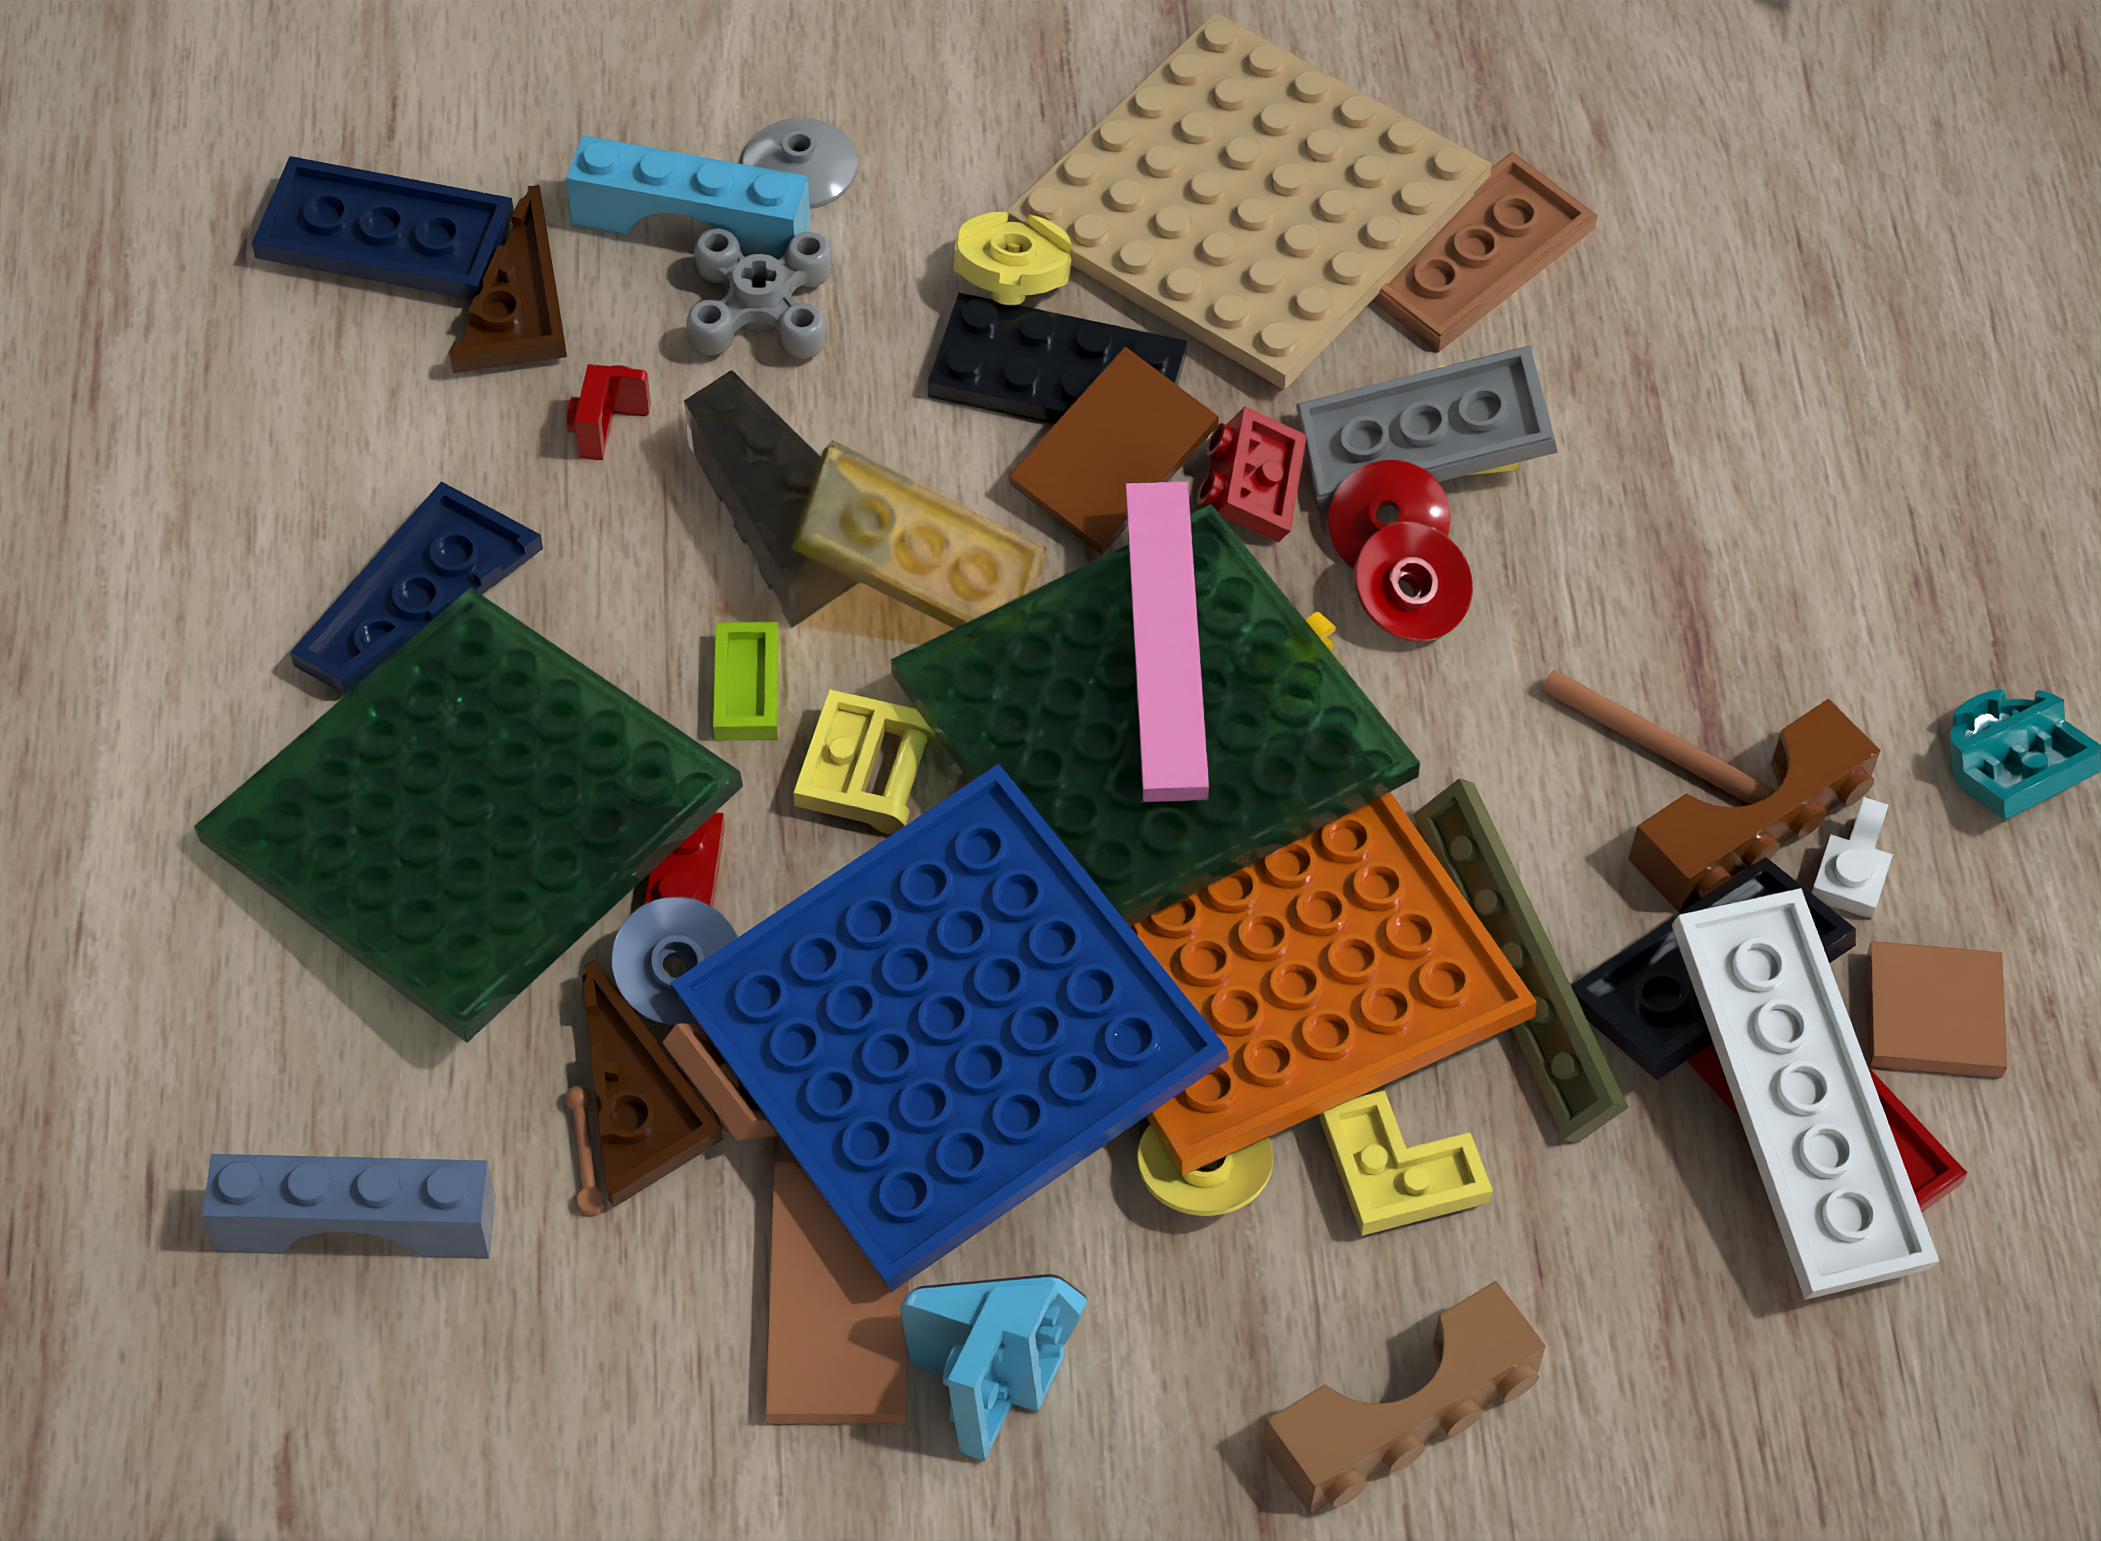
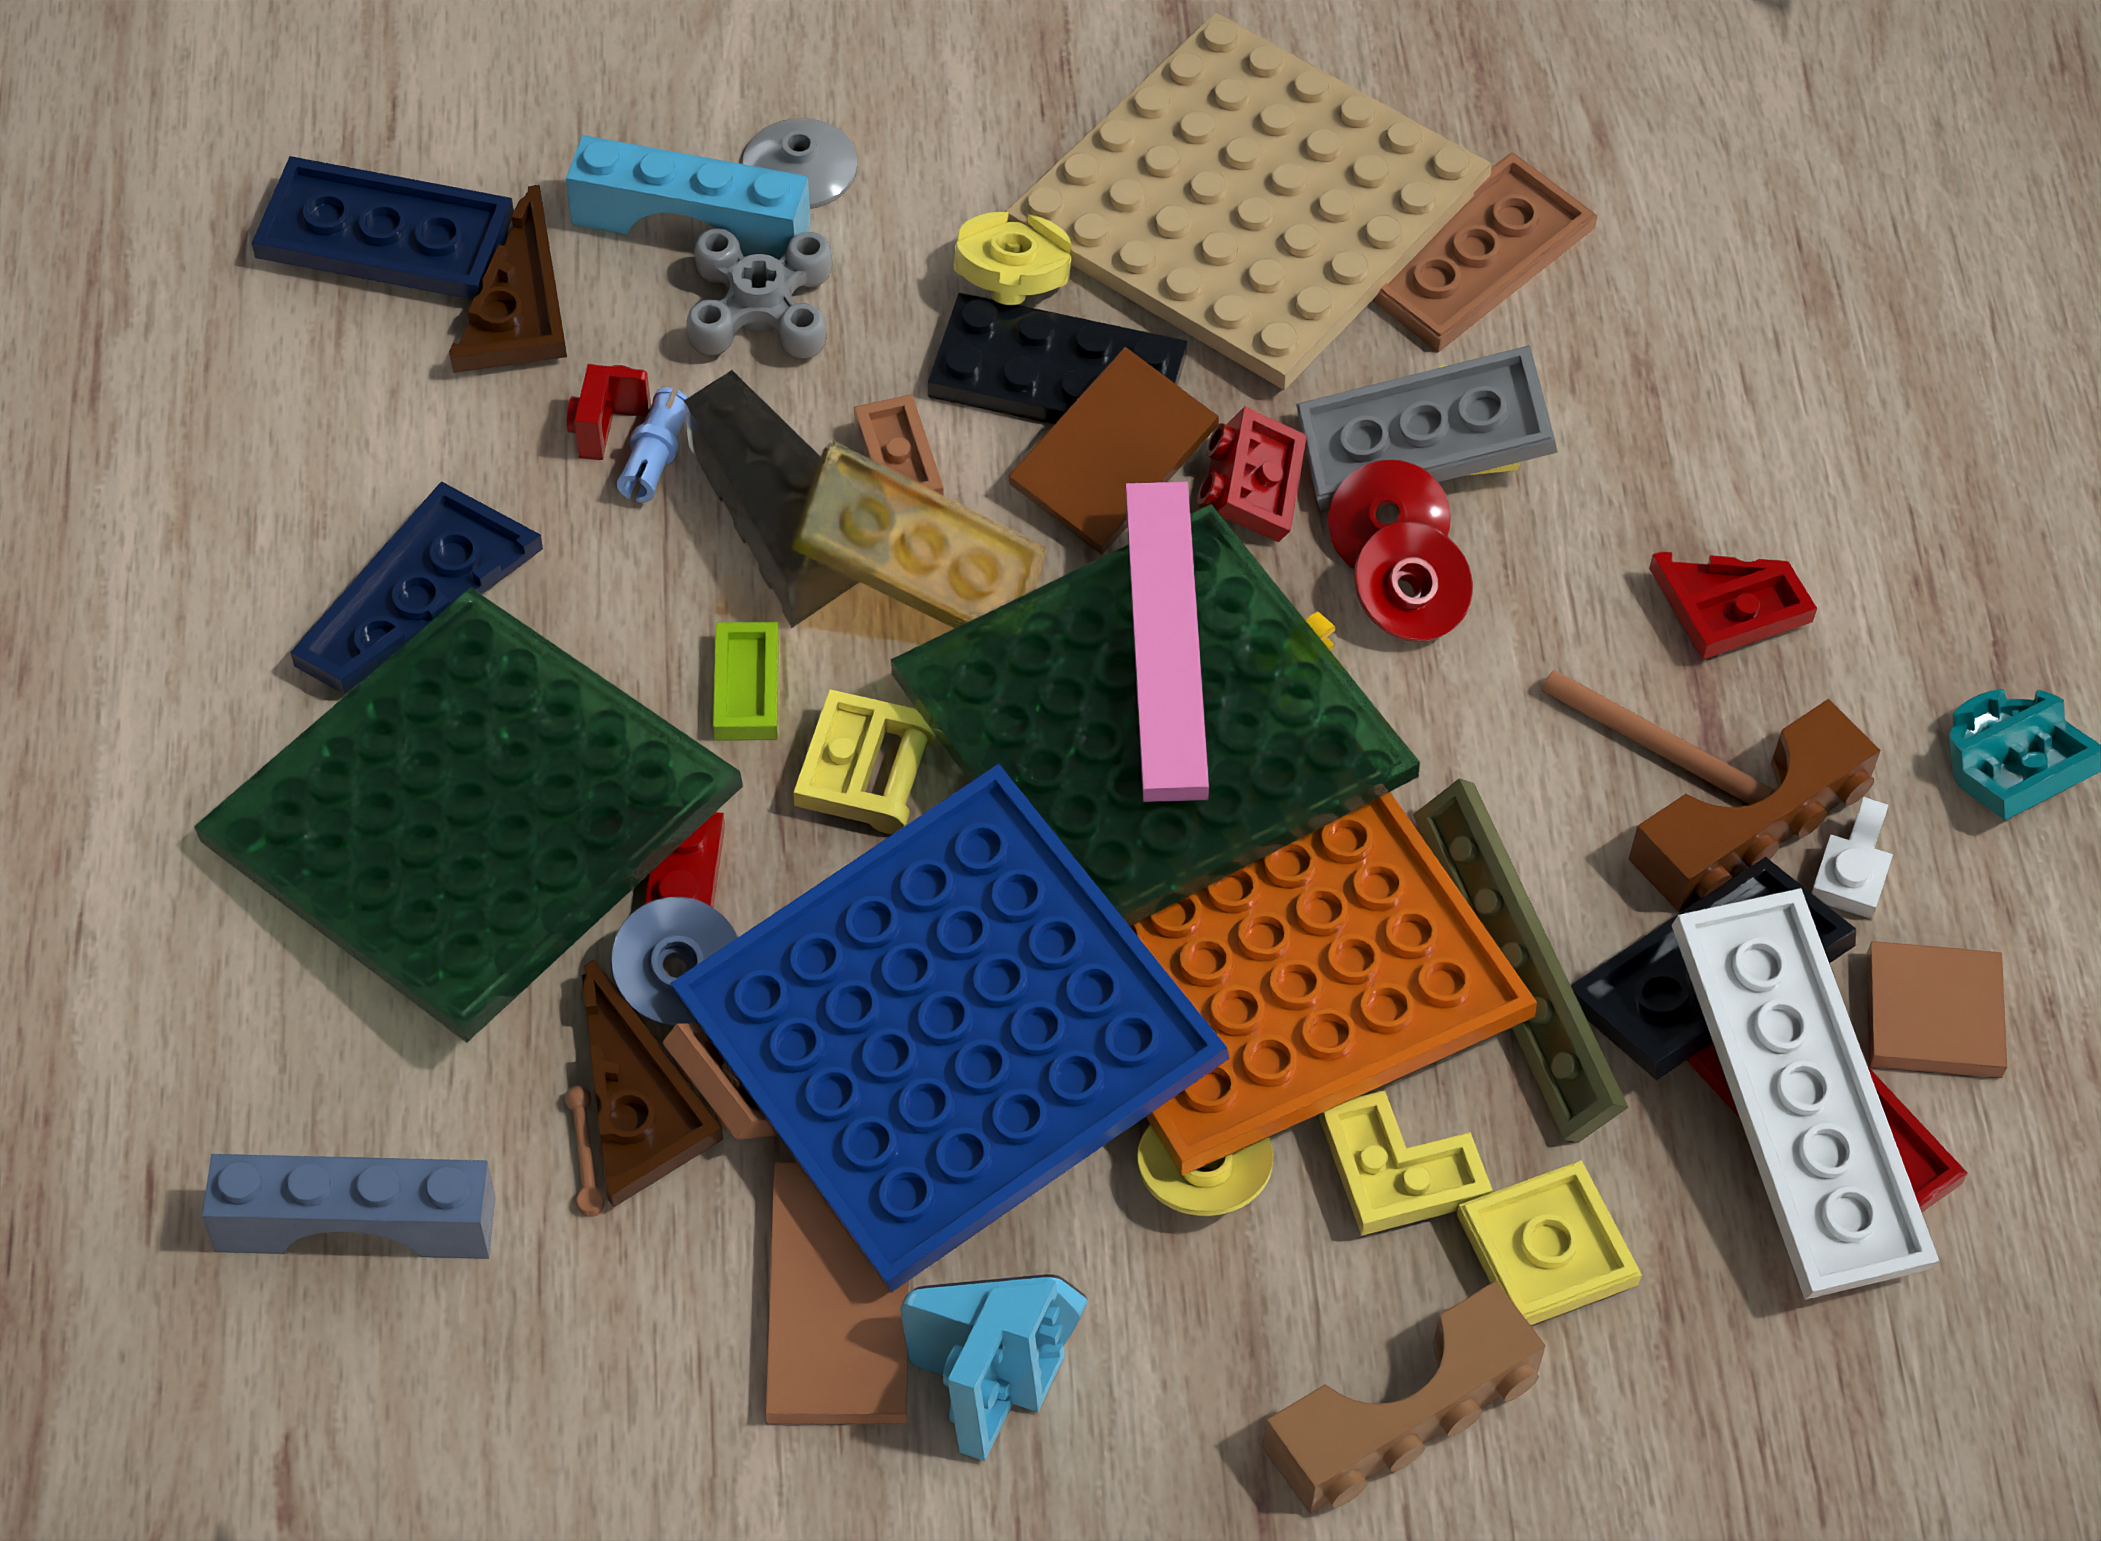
(653, 445): none -> light blue pin
(896, 439): none -> nougat plate
(1550, 1243): none -> light yellow plate
(1732, 599): none -> red wing

